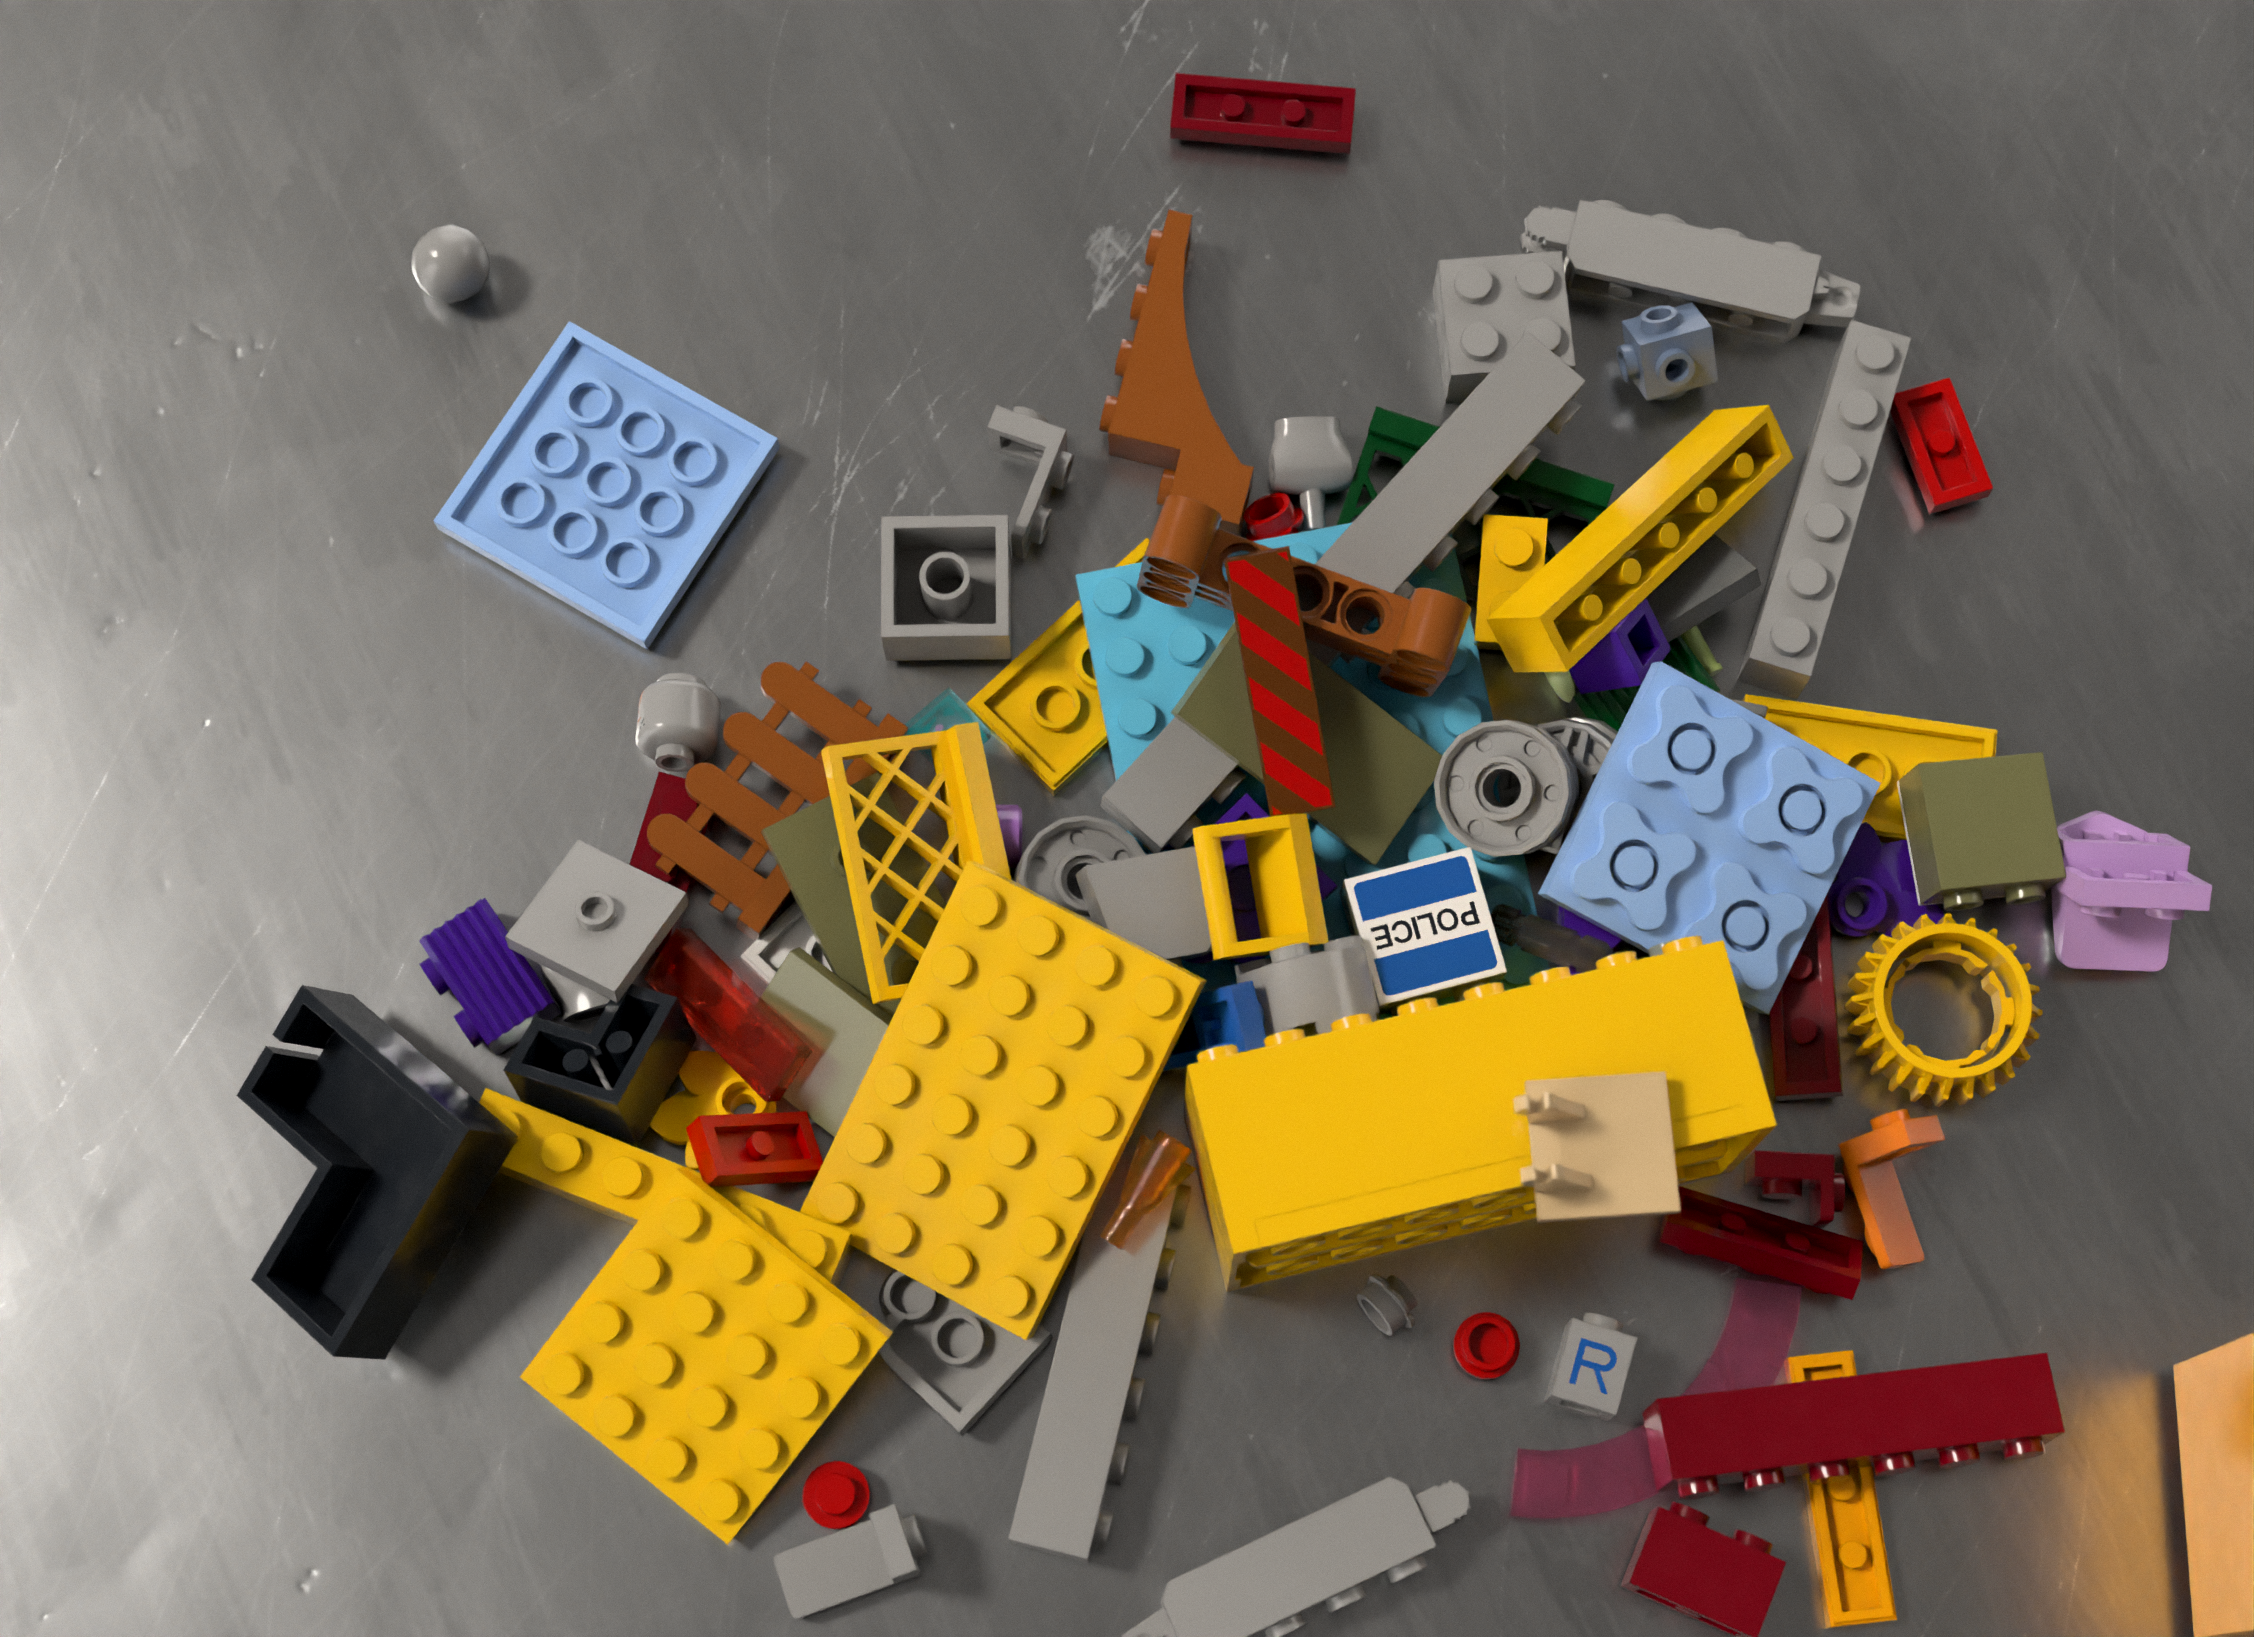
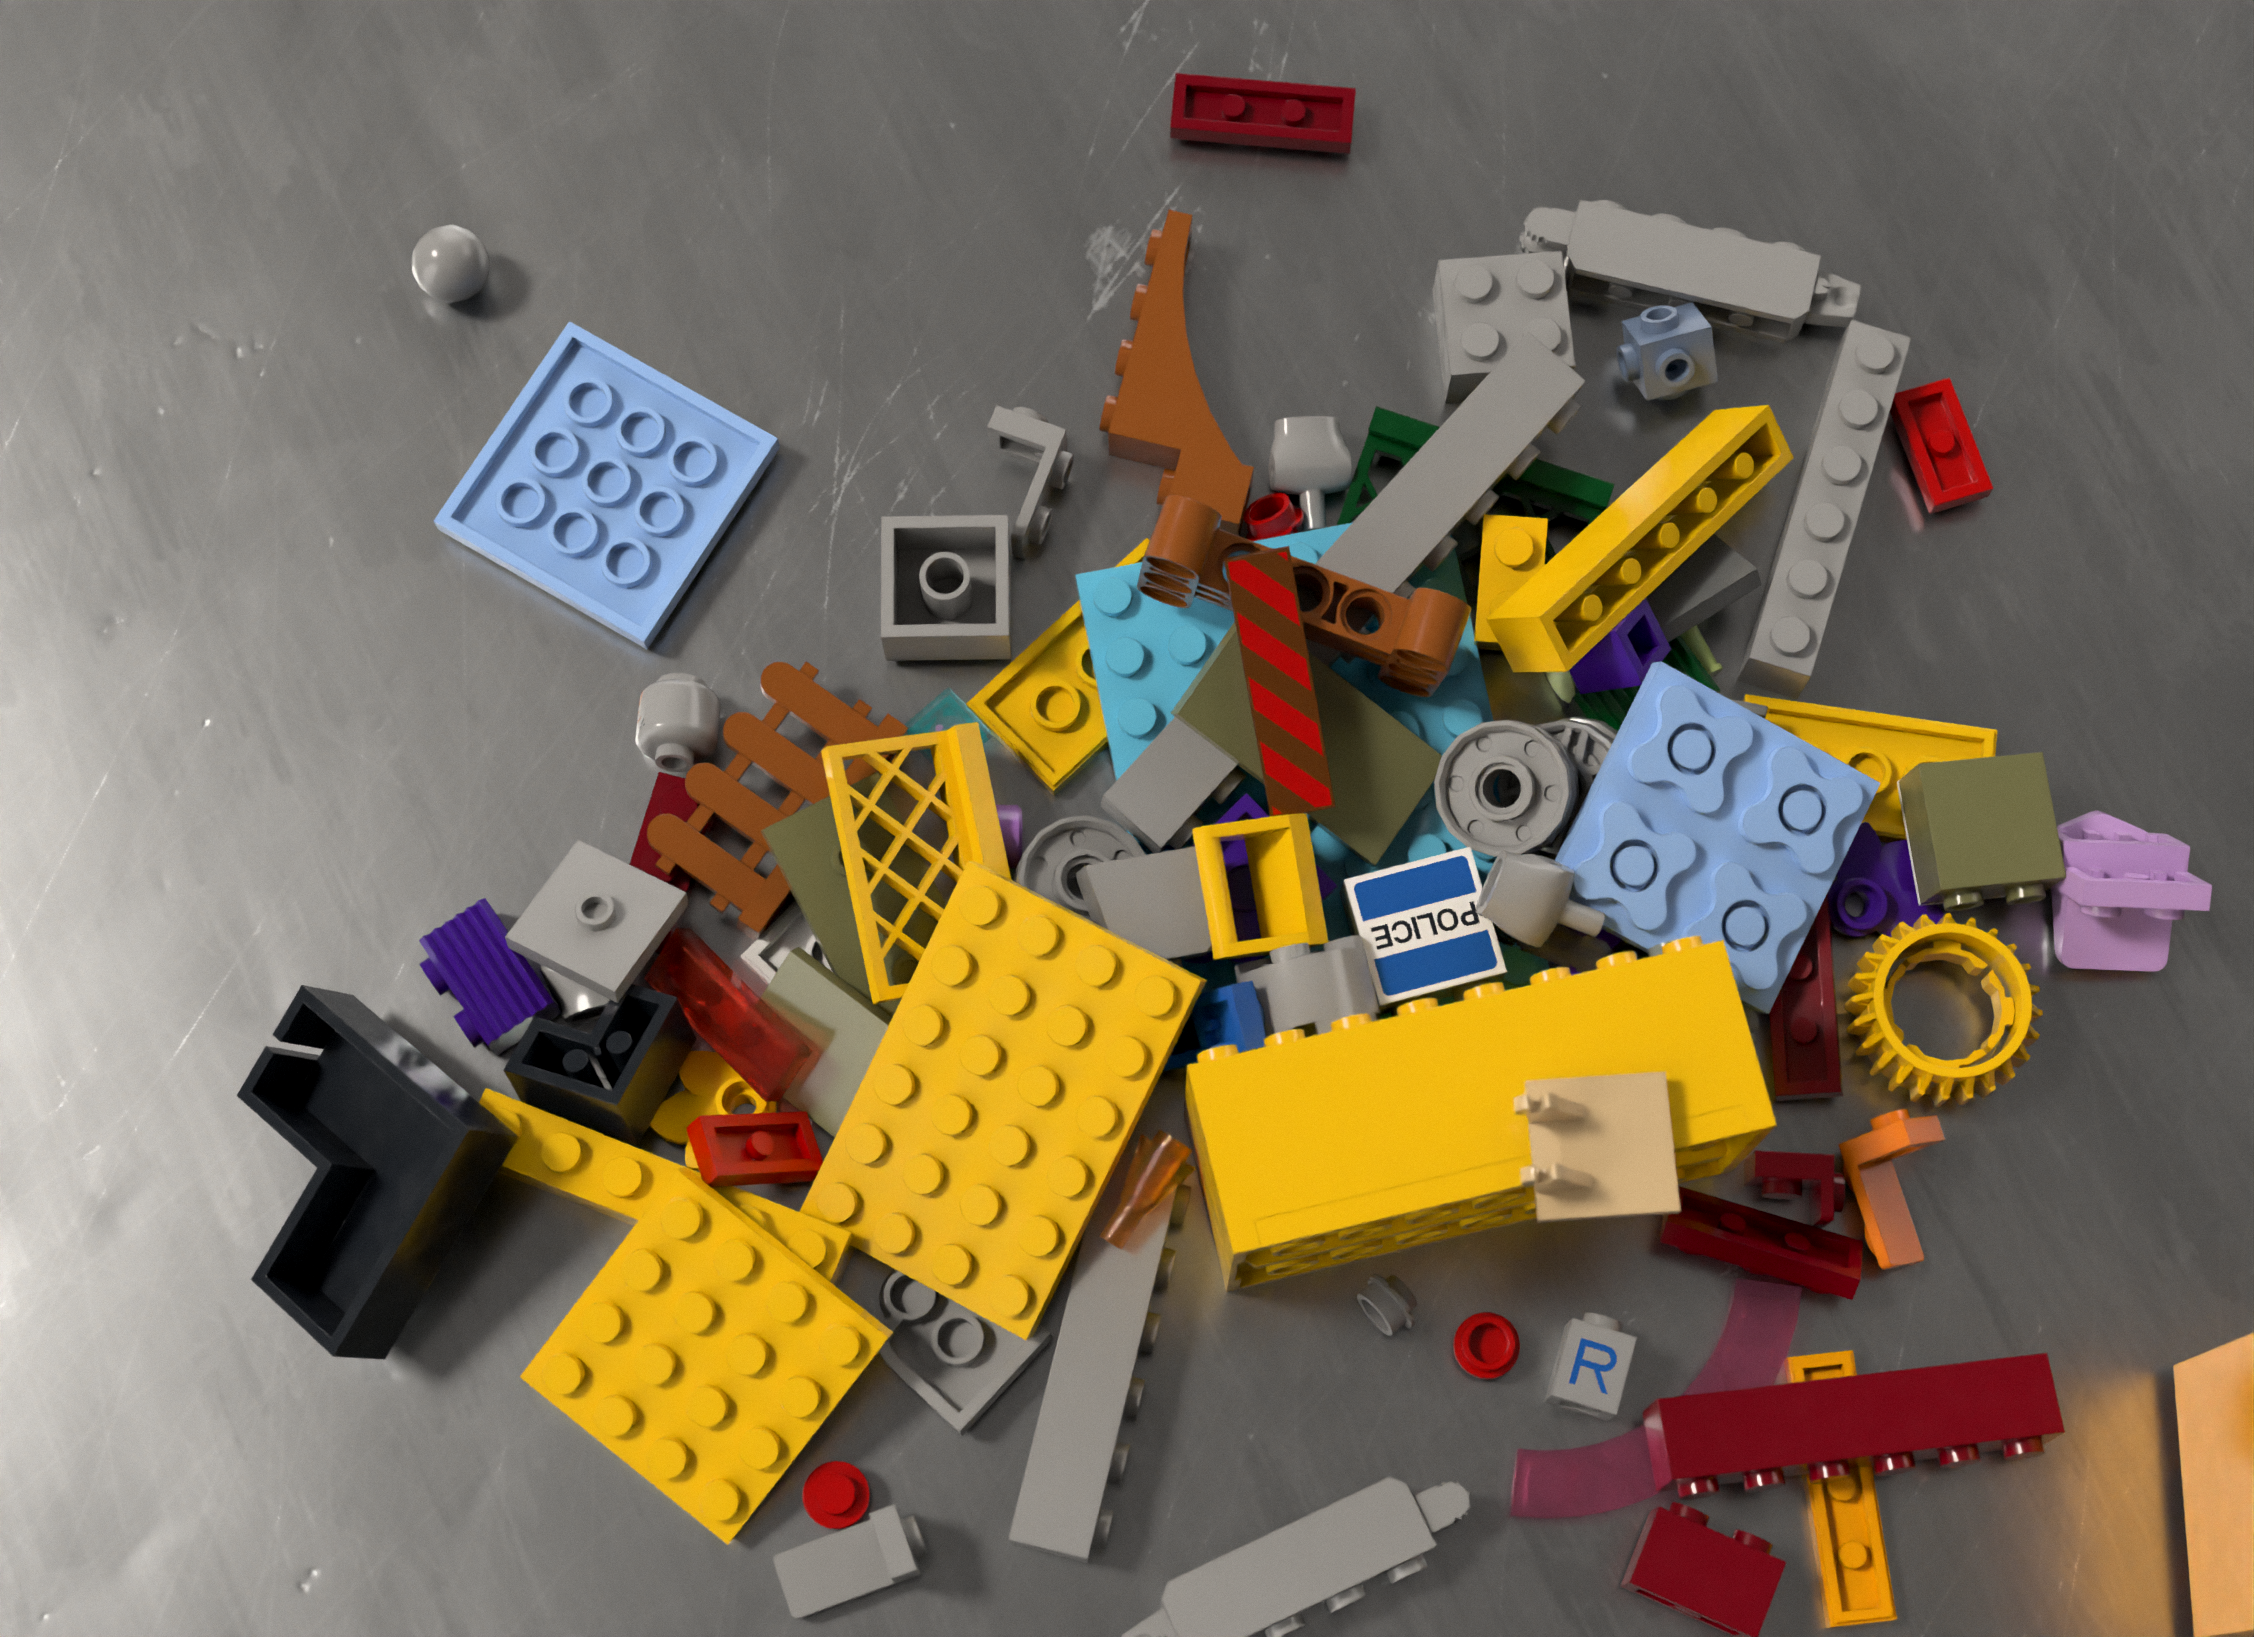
(1531, 896): none -> light grey piece

